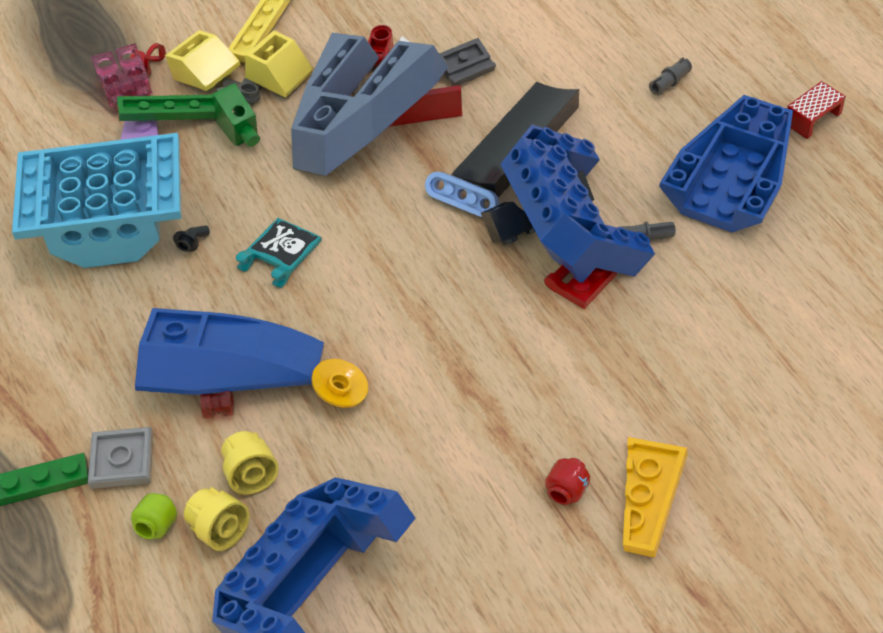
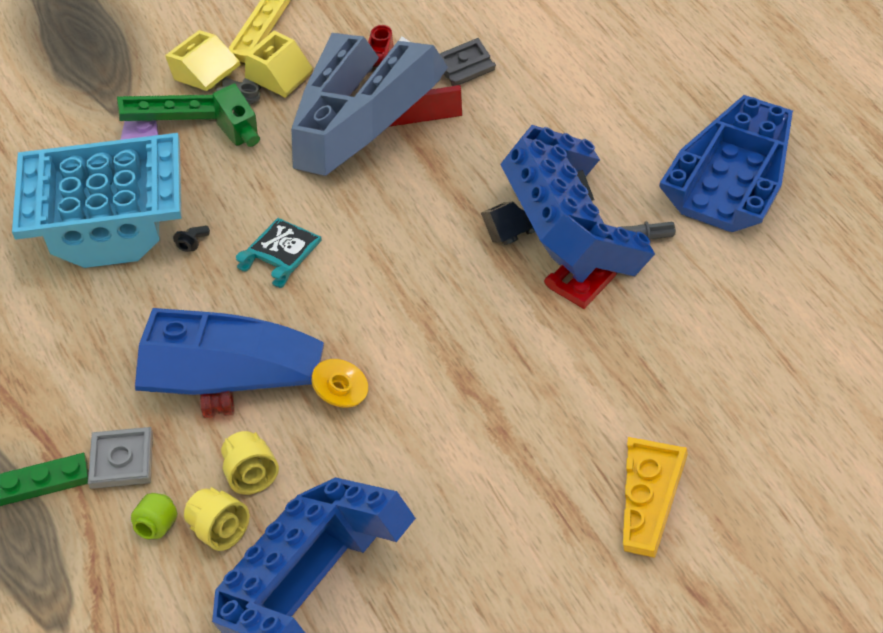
(128, 82): clear pink hips -> none
(148, 58): red piece -> none
(452, 193): light blue plate -> none
(539, 107): black arch -> none
(567, 481): red head -> none
(670, 76): dark grey pin -> none
(813, 106): red panel -> none

